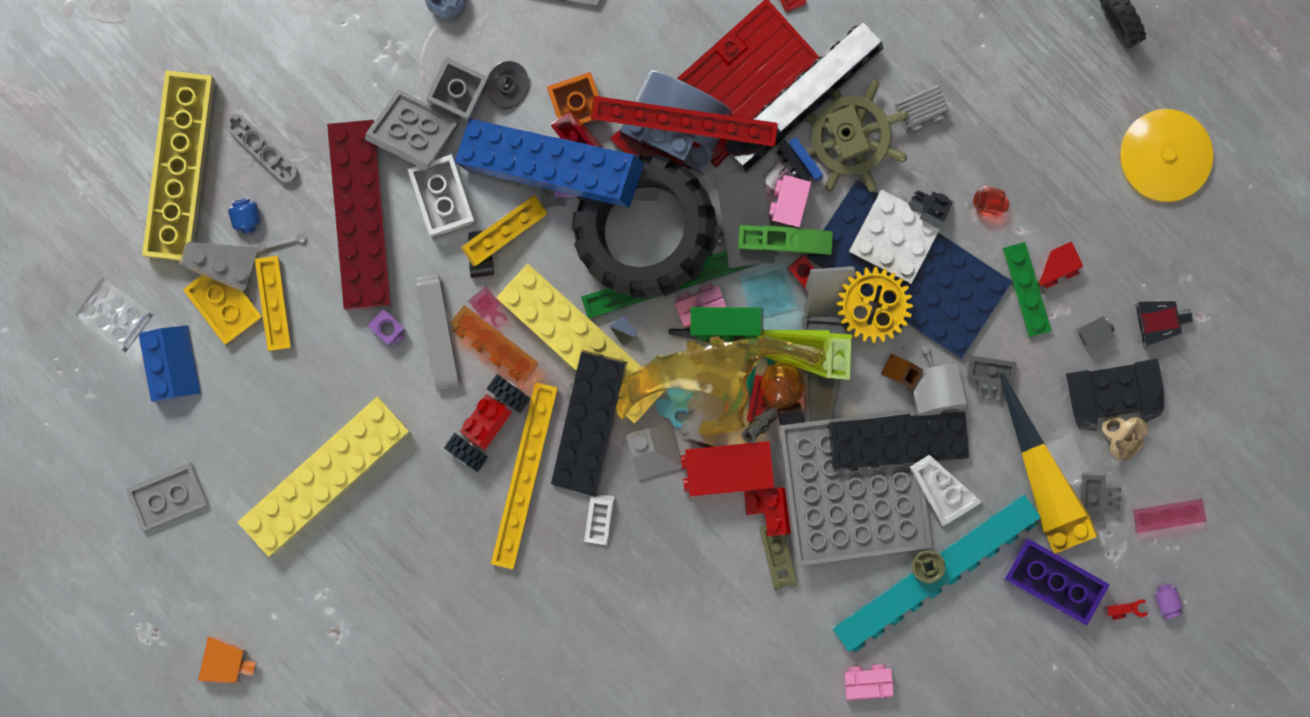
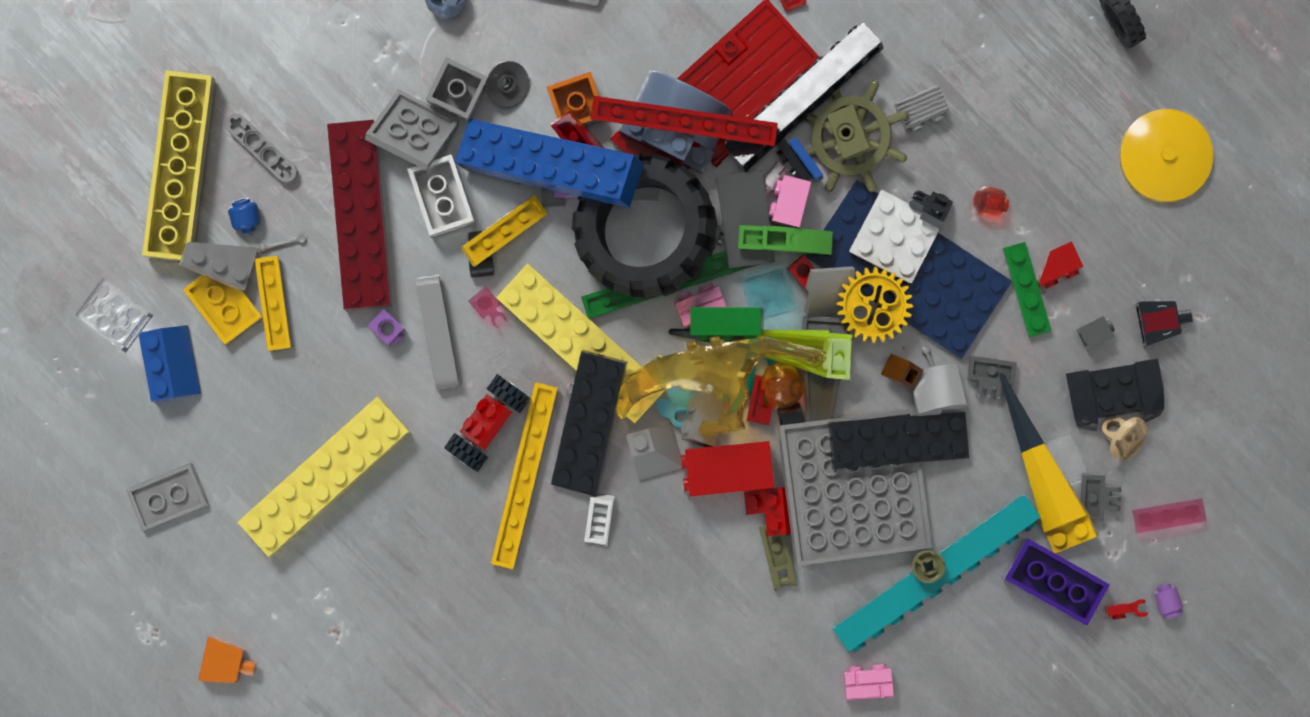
(494, 343): clear orange brick -> none
(624, 331): sand blue slope -> none
(760, 424): dark grey pin -> none
(943, 491): white wing -> none

